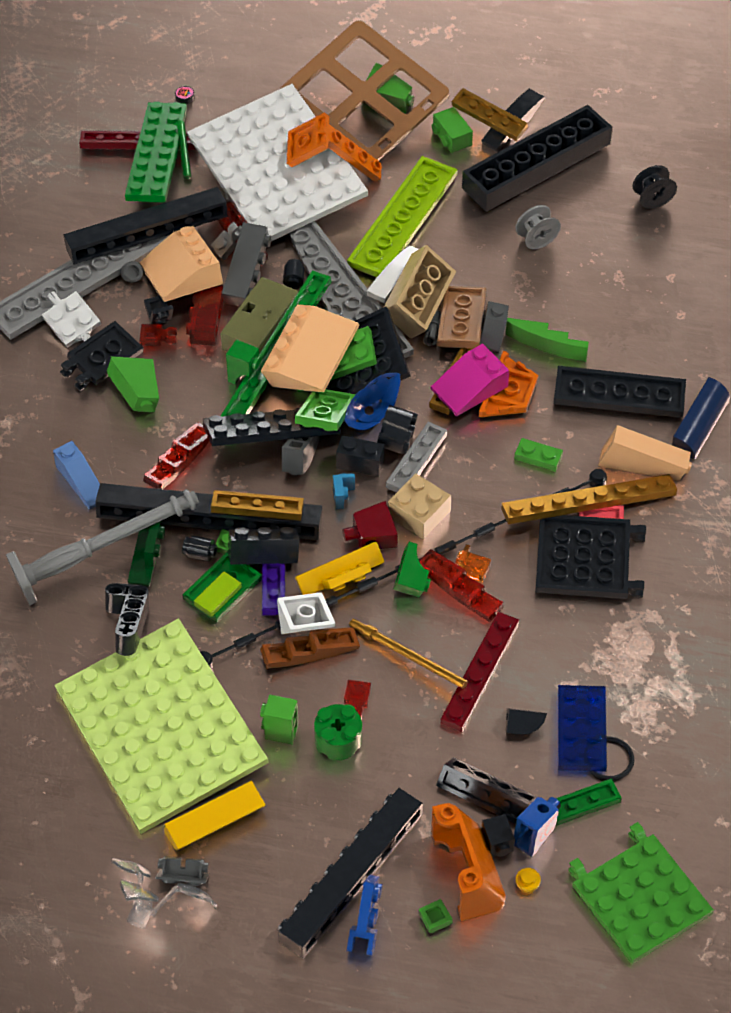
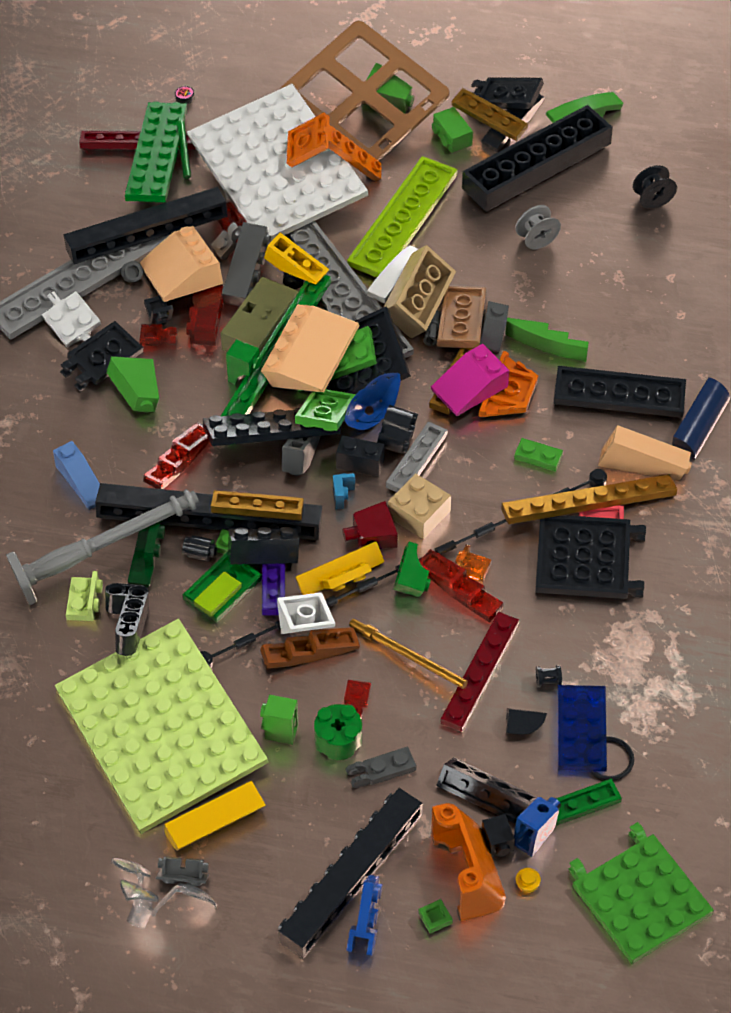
(83, 598): none -> yellowish green bracket
(294, 260): none -> yellow slope
(382, 767): none -> dark grey hinge
(509, 91): none -> black tile
(548, 675): none -> black bush
(599, 102): none -> bright green slope

